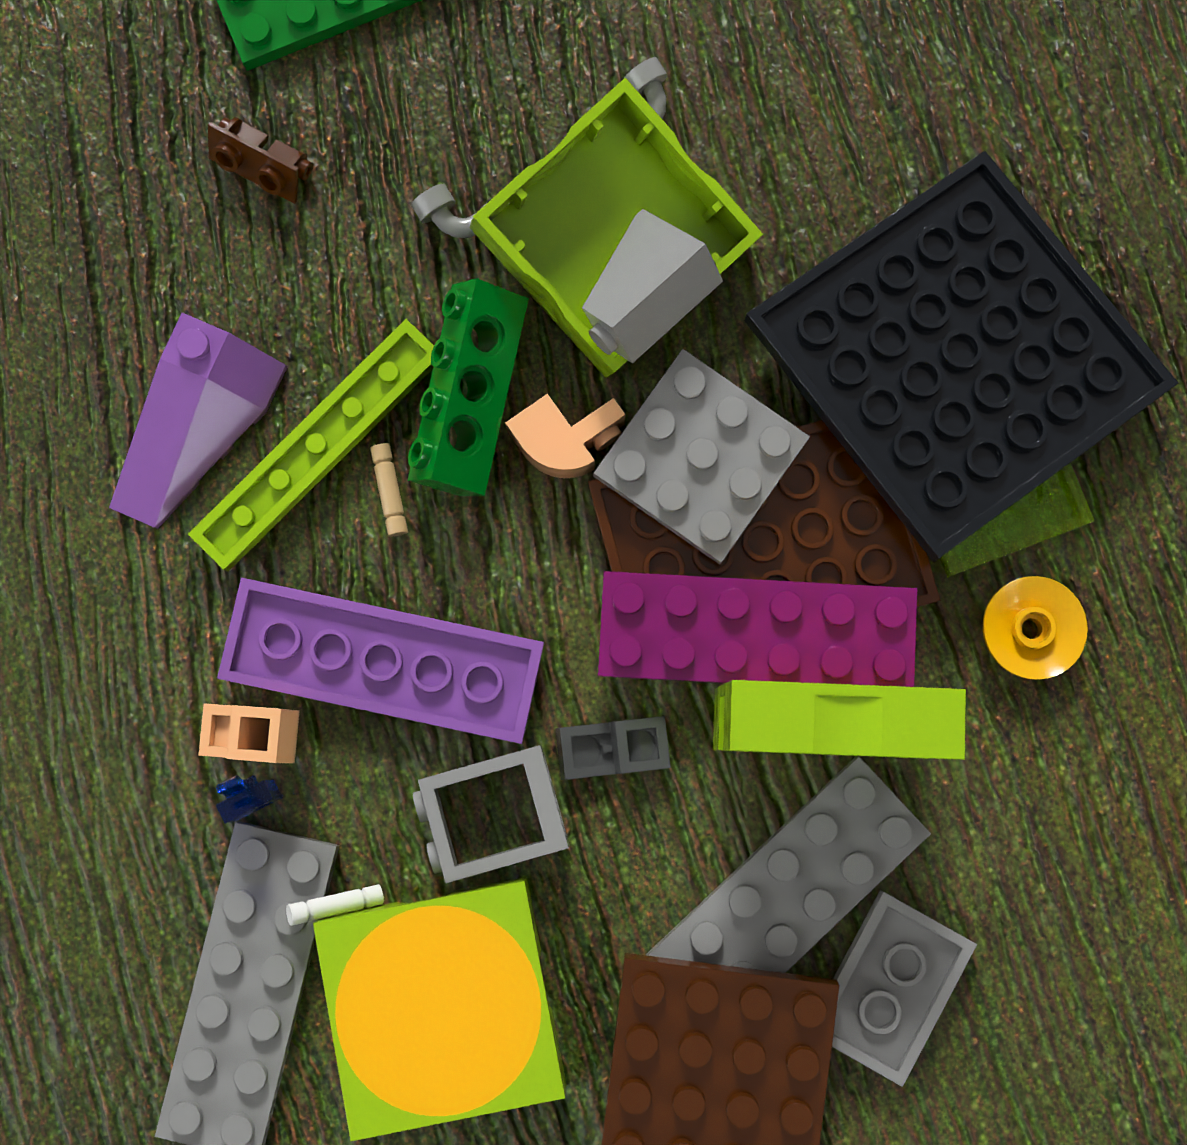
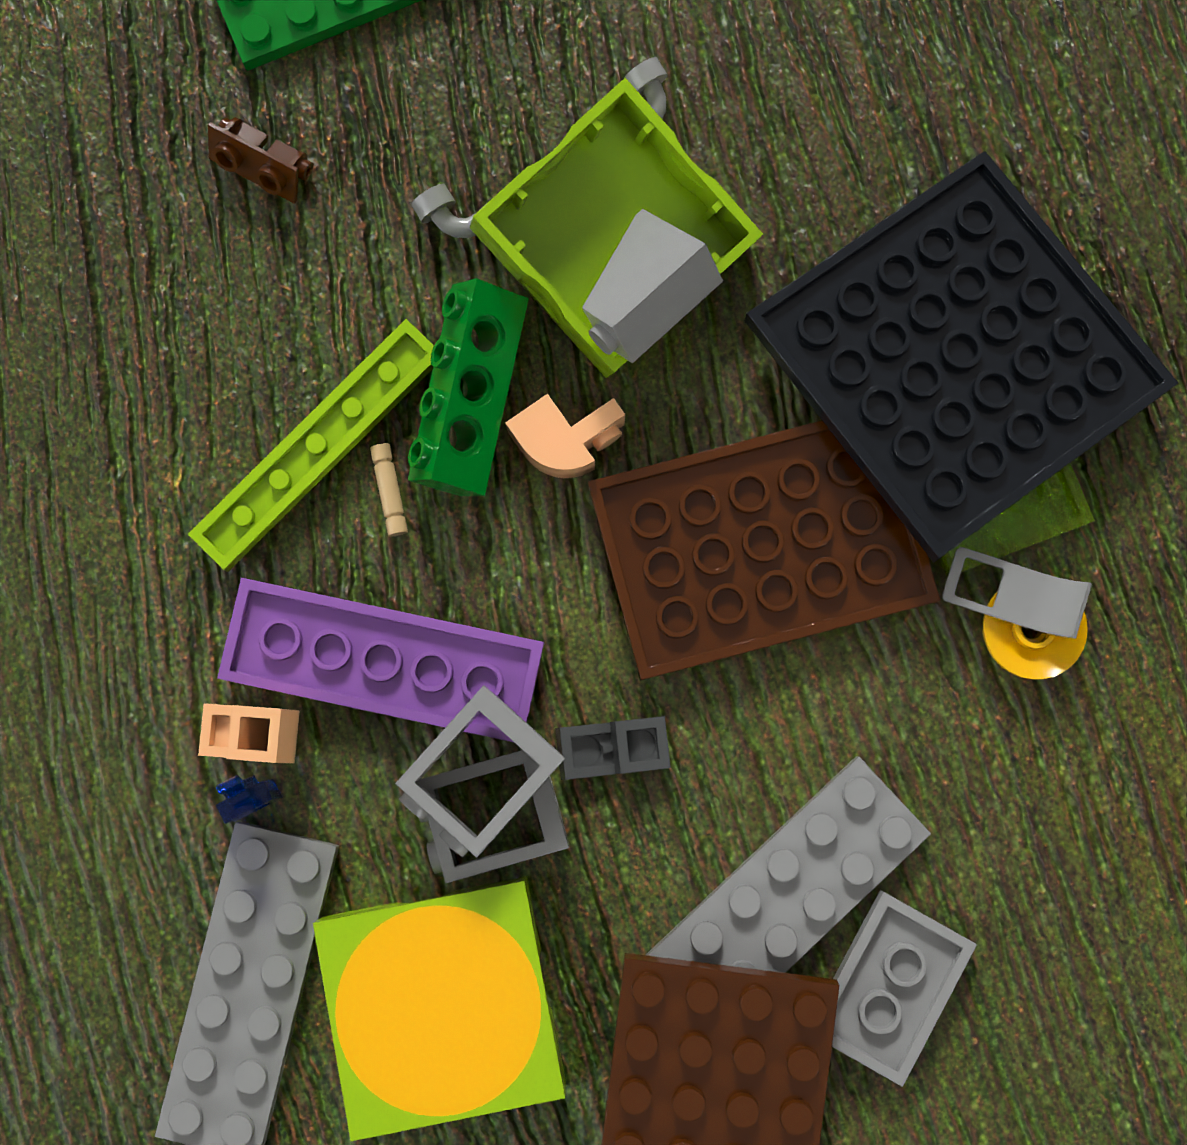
(195, 410): medium lavender wedge -> none
(334, 905): white wheel -> none
(422, 802): none -> light grey window
(701, 456): light grey plate -> none
(755, 630): magenta plate -> none
(839, 719): lime tile -> none
(1025, 596): none -> light grey piece

